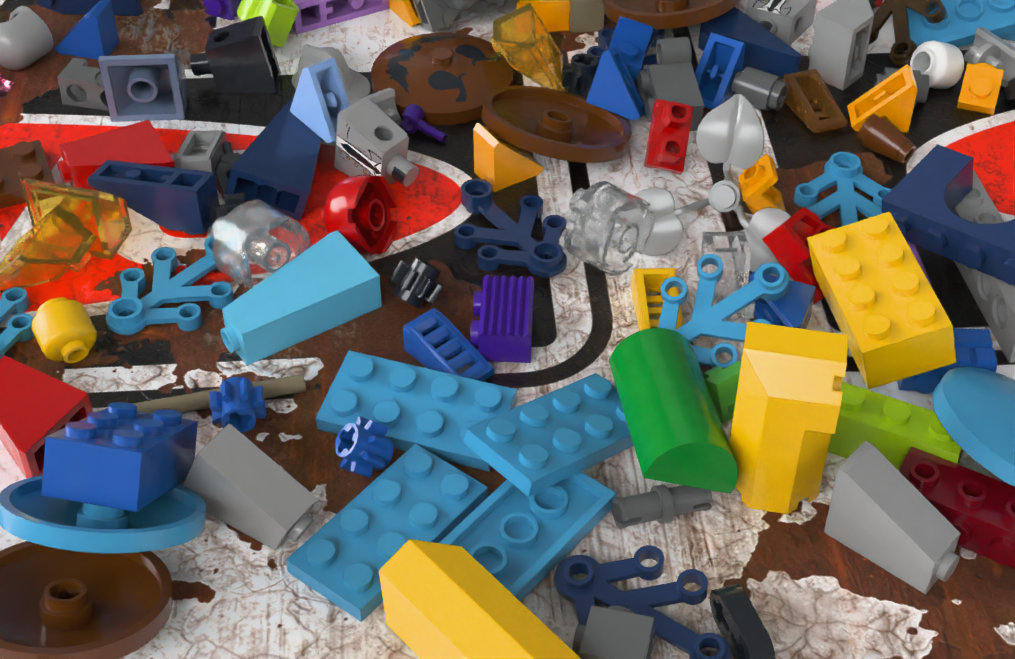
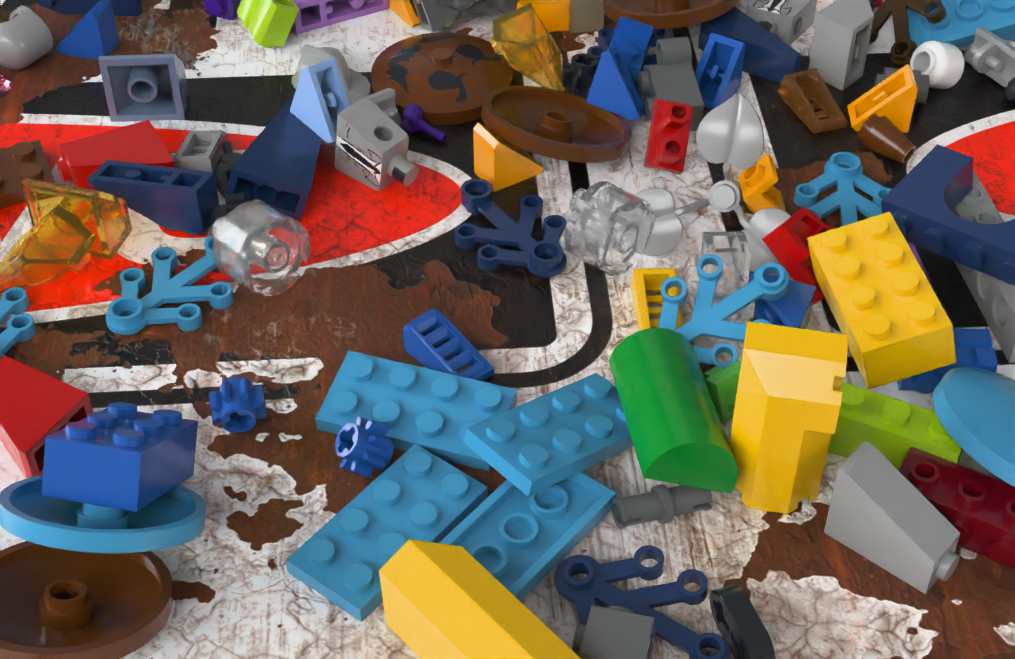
(64, 330): yellow head -> none
(86, 88): dark grey leg -> none
(200, 400): dark tan bar -> none
(240, 58): black torso -> none
(250, 490): light grey slope -> none
(301, 300): medium azure slope -> none
(362, 213): red cylinder -> none
(417, 282): black gear -> none
(505, 319): dark purple brick -> none
(761, 88): dark grey brick -> none
(980, 88): light orange bracket -> none

